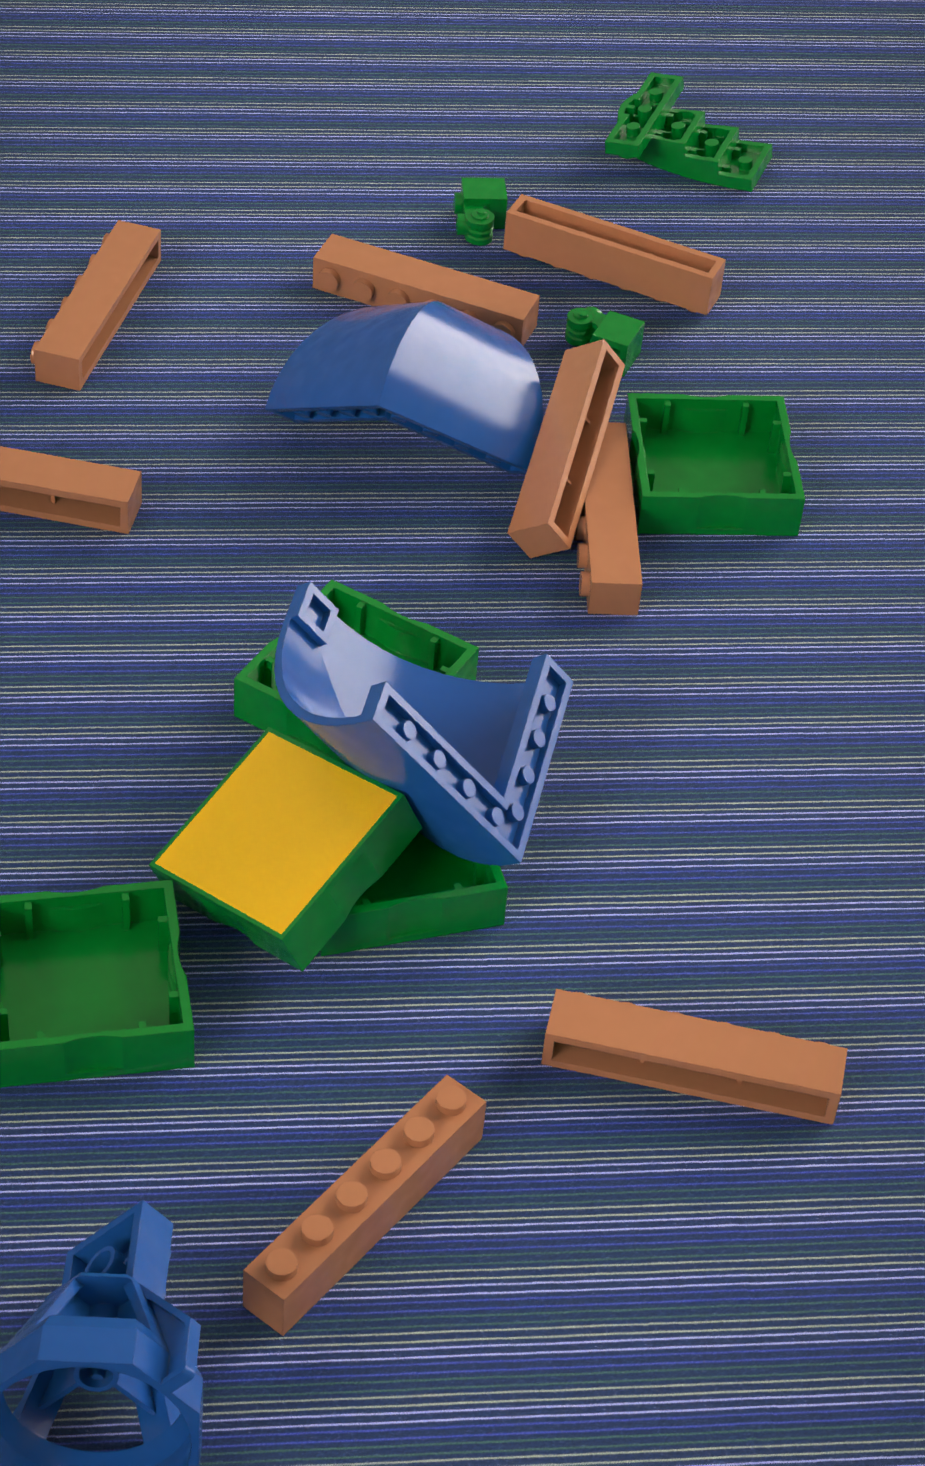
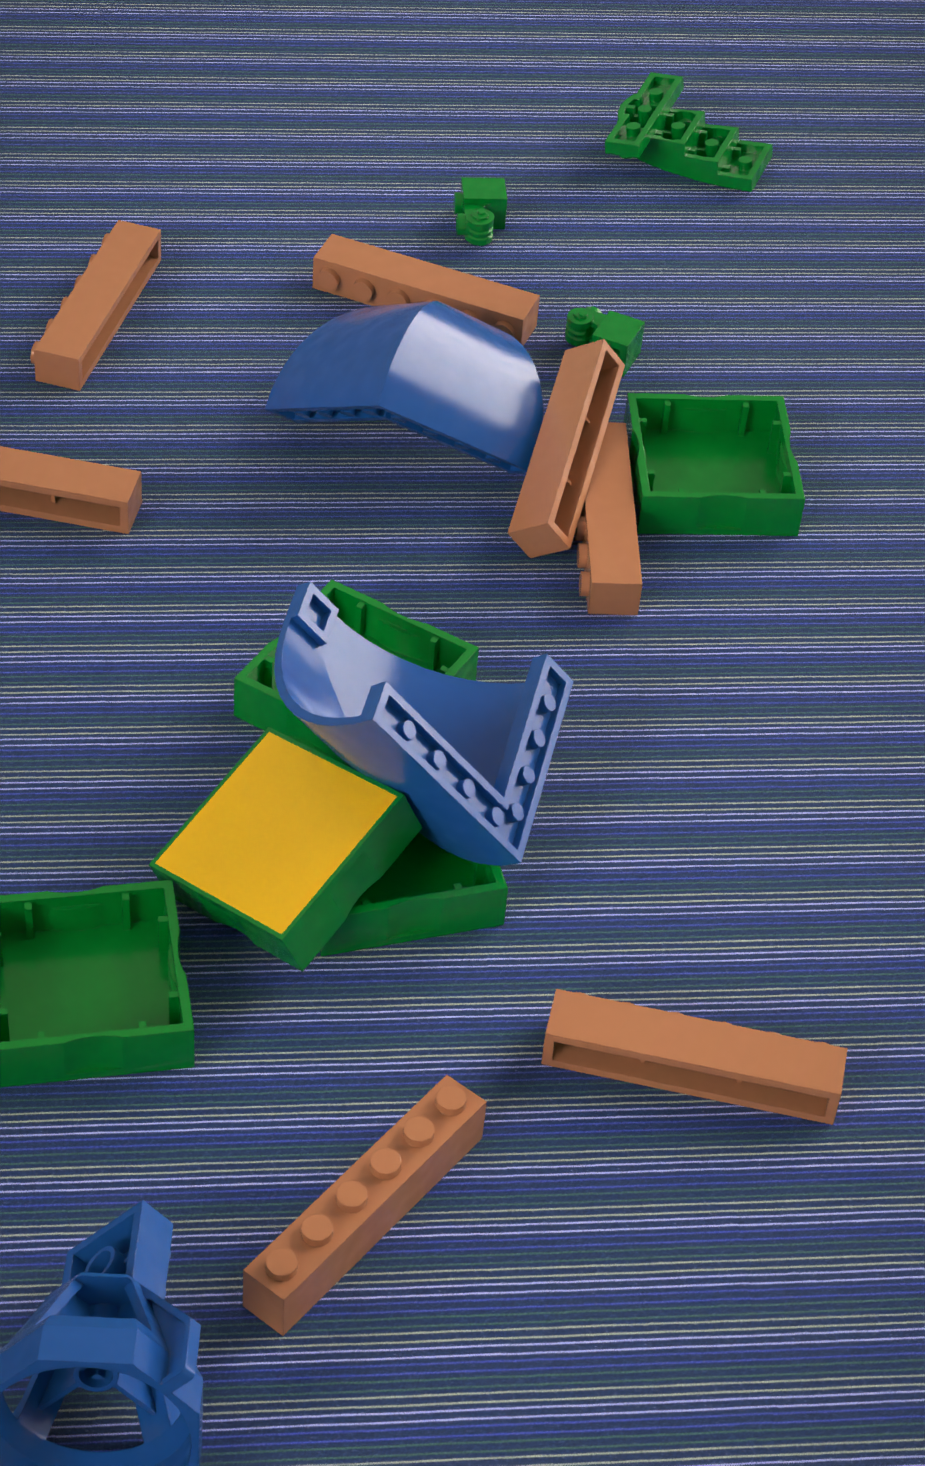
(614, 254): nougat brick -> none

